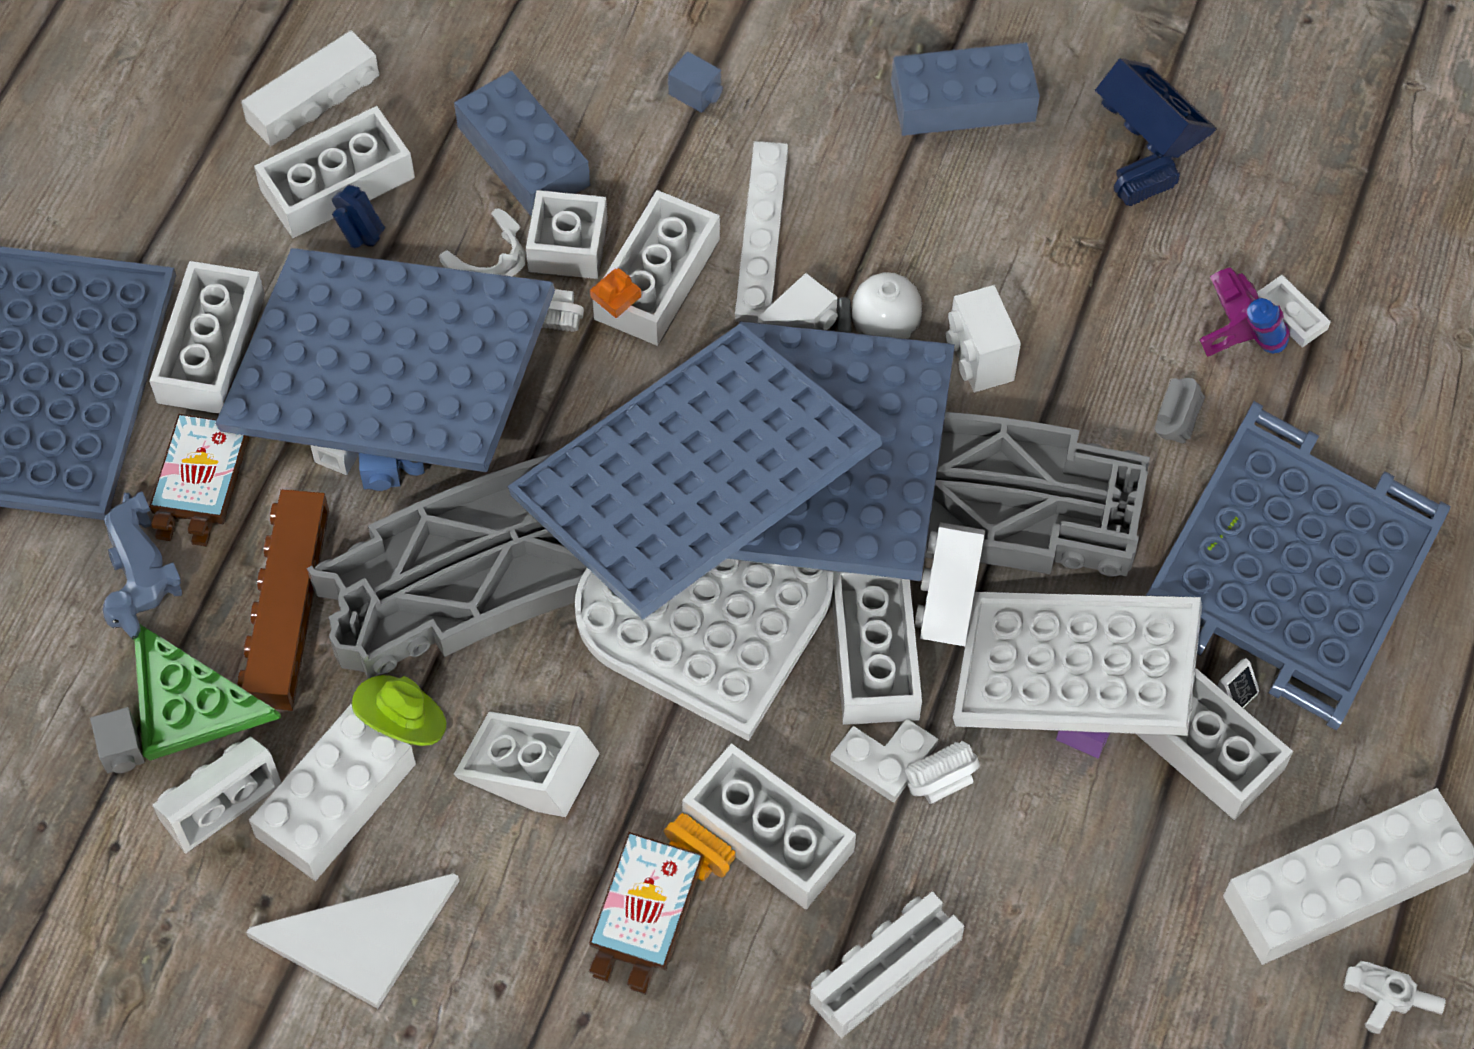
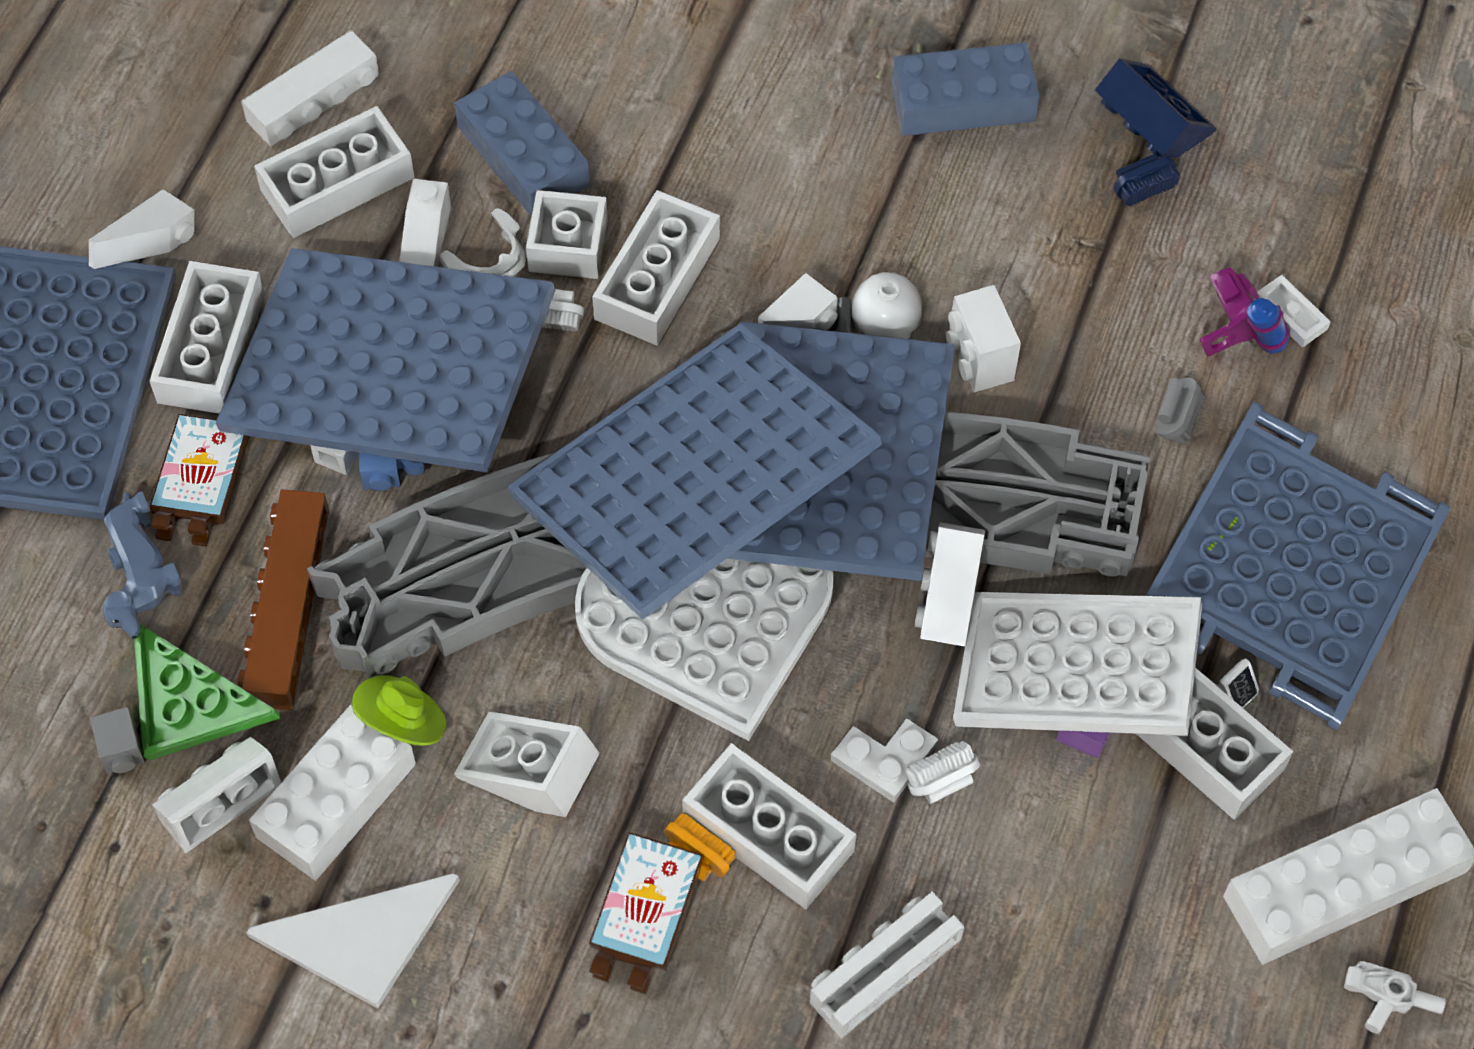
(144, 232): none -> white slope
(357, 217): dark blue piece -> none
(425, 222): none -> white slope
(615, 292): orange tile -> none
(695, 82): sand blue brick -> none
(761, 230): white plate -> none
(875, 649): white brick -> none

